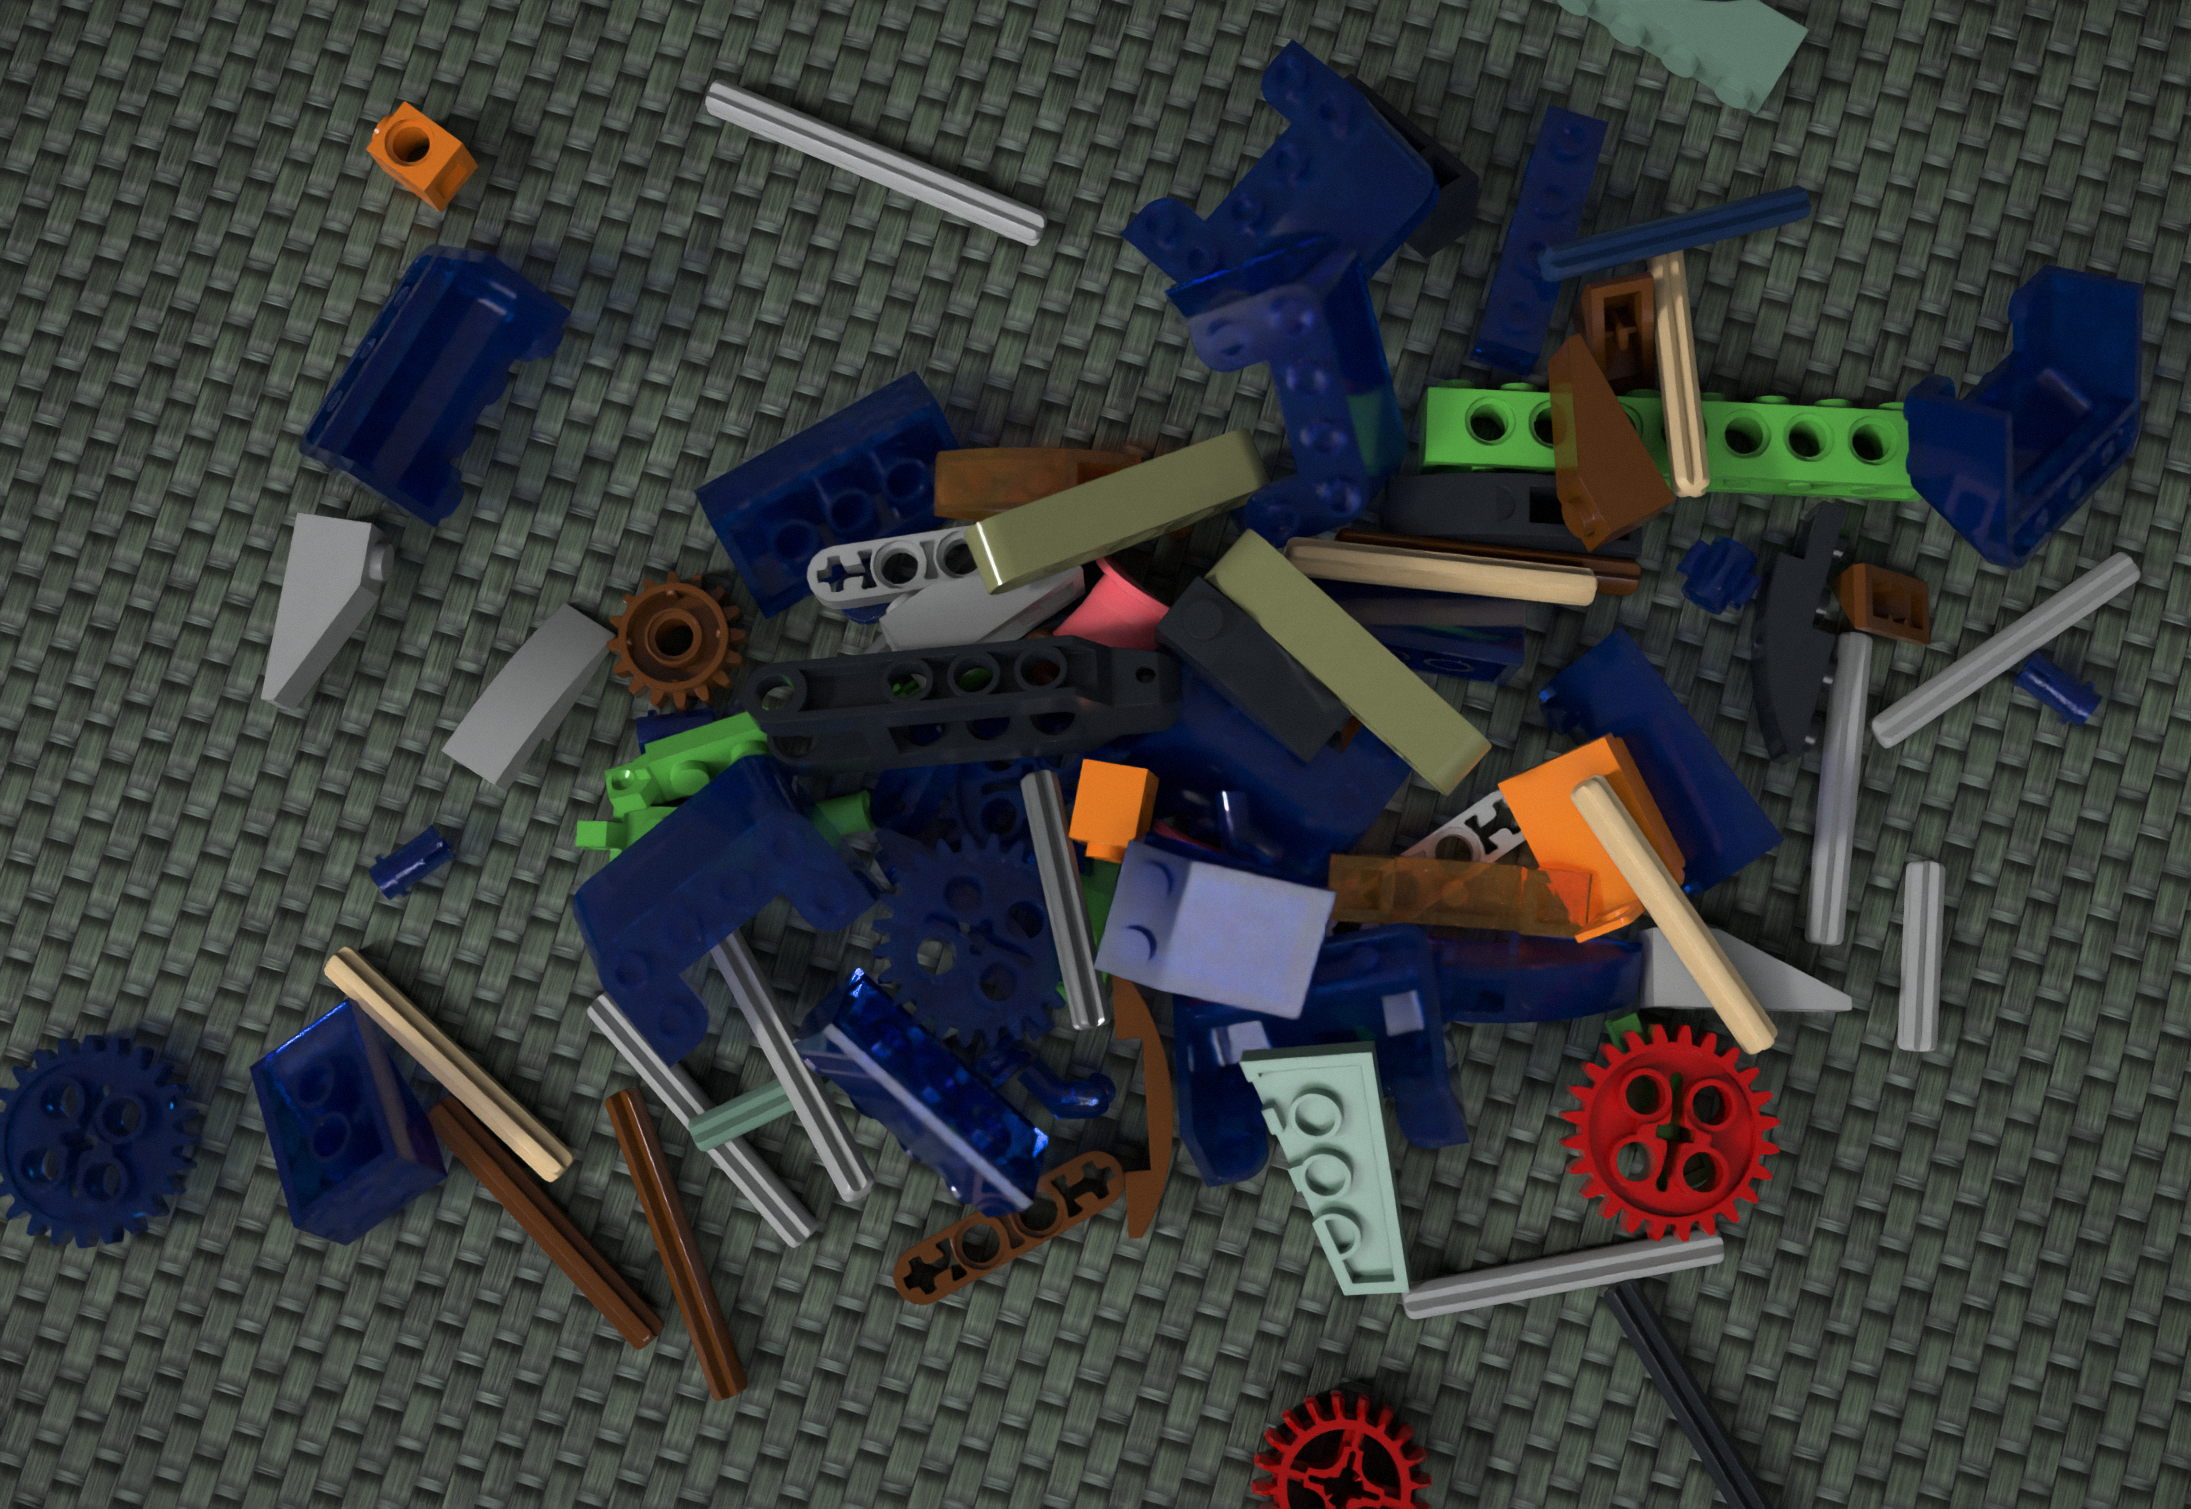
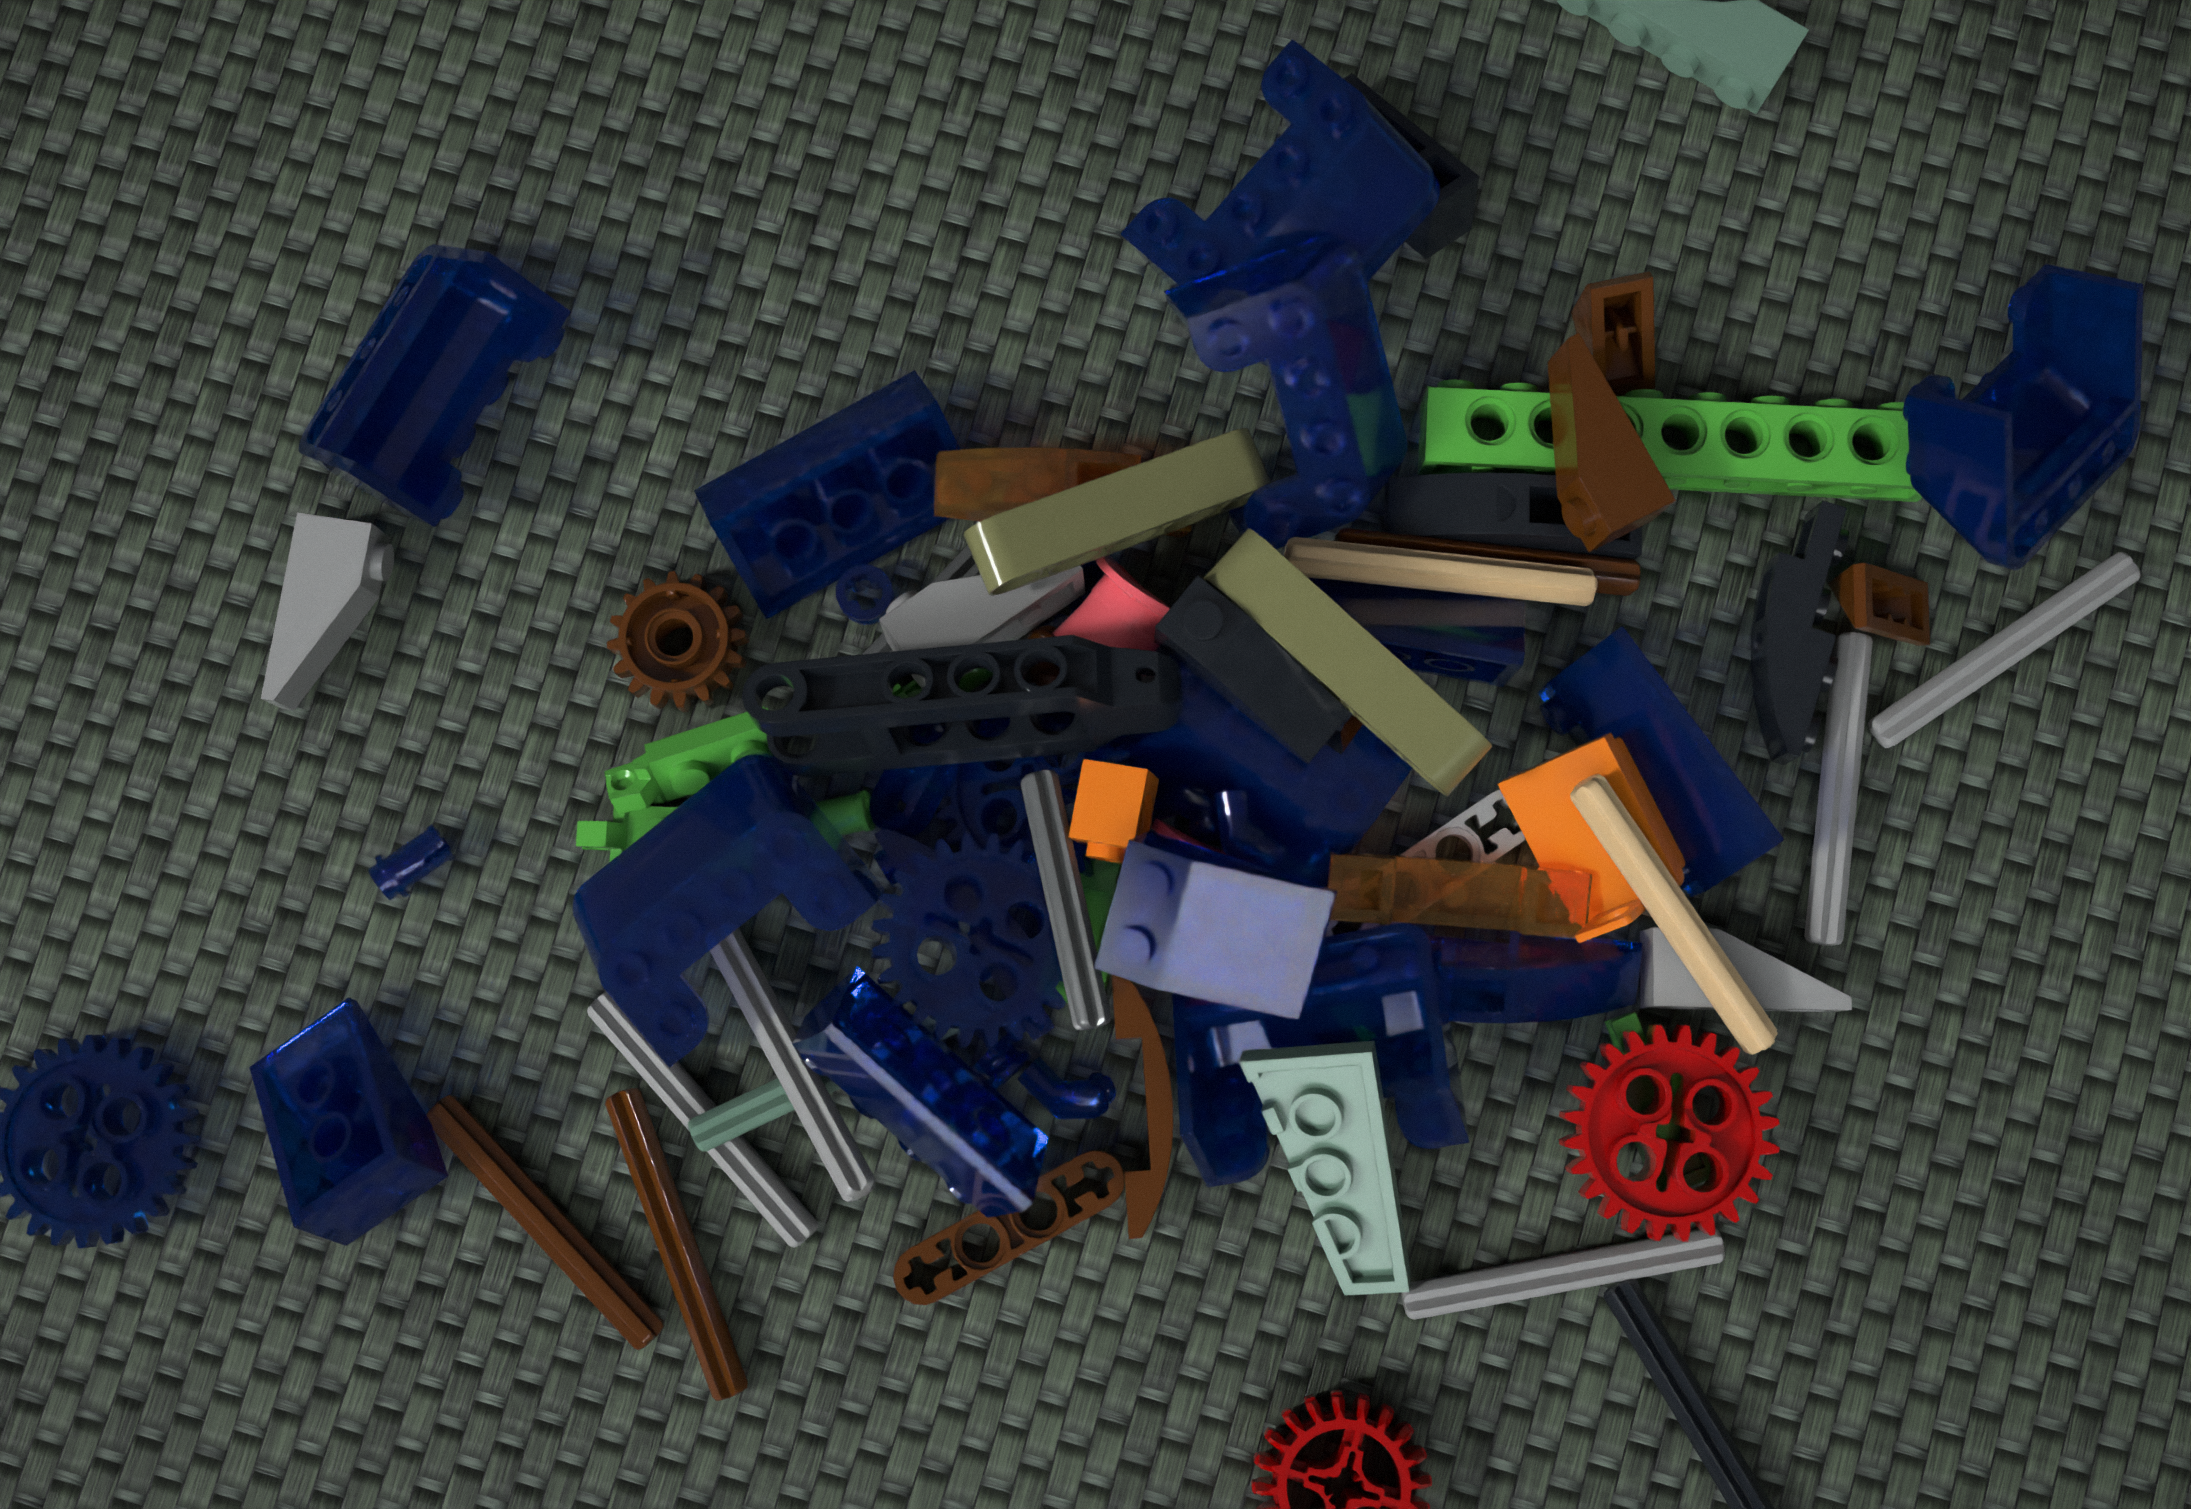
(438, 173): orange brick -> none
(449, 1064): tan axle -> none
(529, 696): light grey slope -> none
(657, 727): clear blue pin -> none
(876, 162): light grey axle -> none
(926, 547): light grey beam -> none
(1543, 215): clear blue brick -> none
(1673, 233): dark blue axle -> none
(1678, 377): tan axle -> none
(1718, 575): clear blue gear -> none
(1921, 956): light grey axle -> none
(2059, 690): clear blue pin -> none

